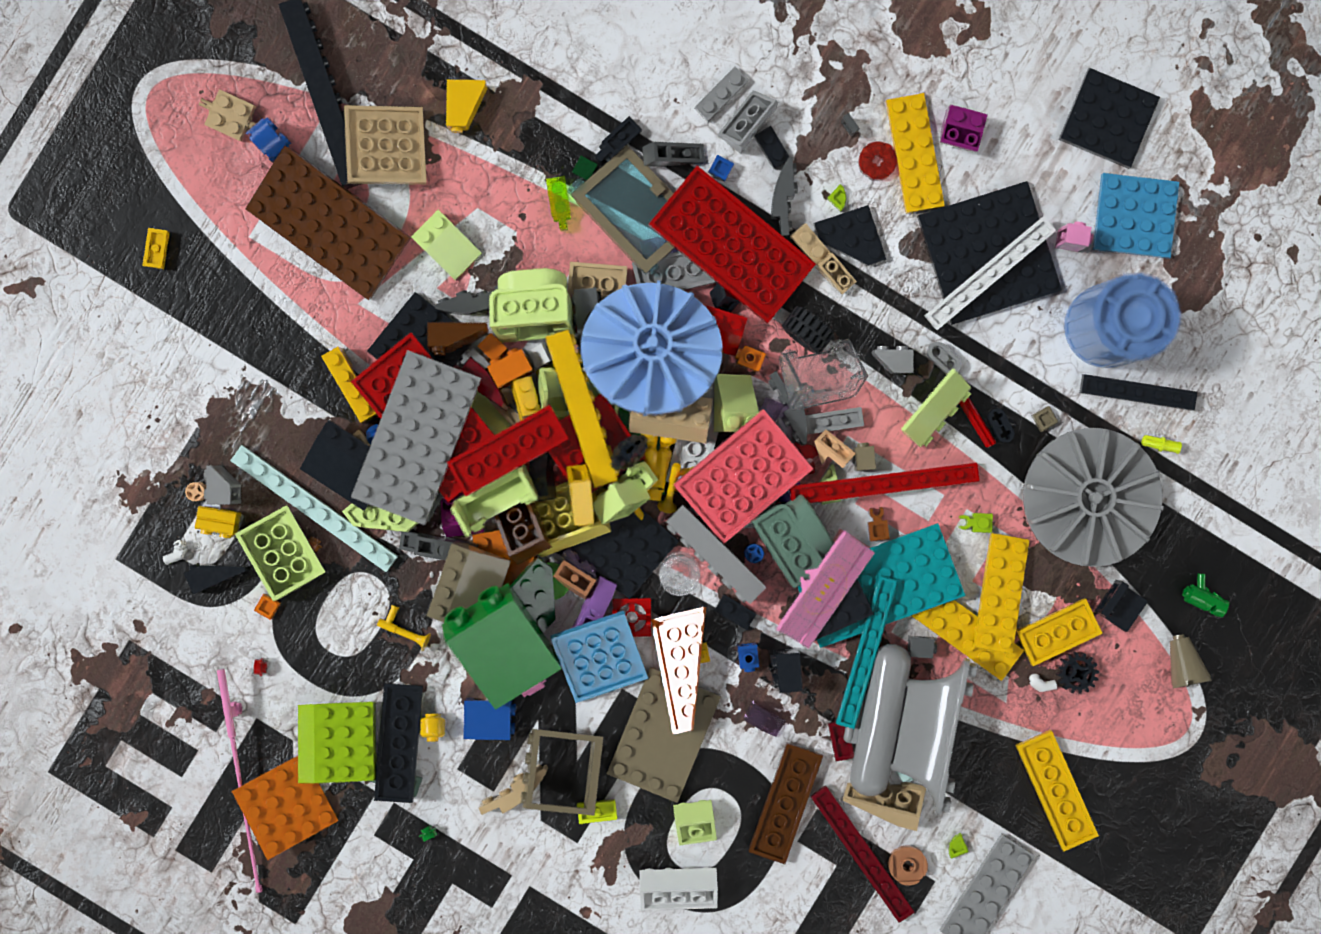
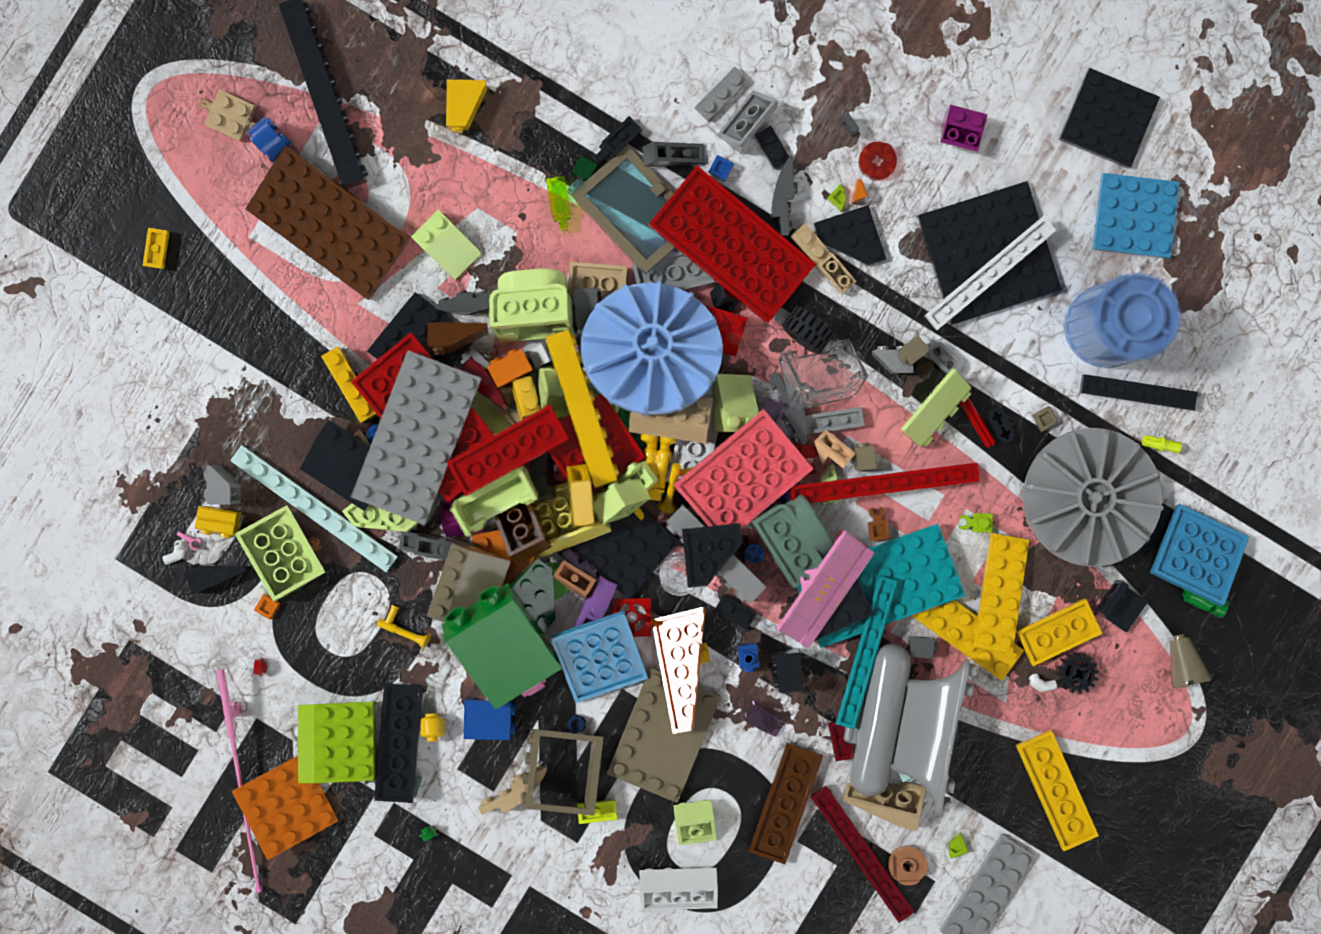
(190, 540): none -> bright pink hand
(192, 491): light nougat wheel -> none
(384, 145): tan plate -> none
(493, 347): orange panel -> none
(576, 729): none -> dark blue plate
(628, 452): black piece -> none
(708, 551): none -> black plate
(753, 365): orange brick -> none
(859, 191): none -> orange slope
(912, 351): none -> dark tan brick
(914, 153): yellow plate -> none
(1074, 237): bright pink brick -> none
(1199, 555): none -> dark azure plate

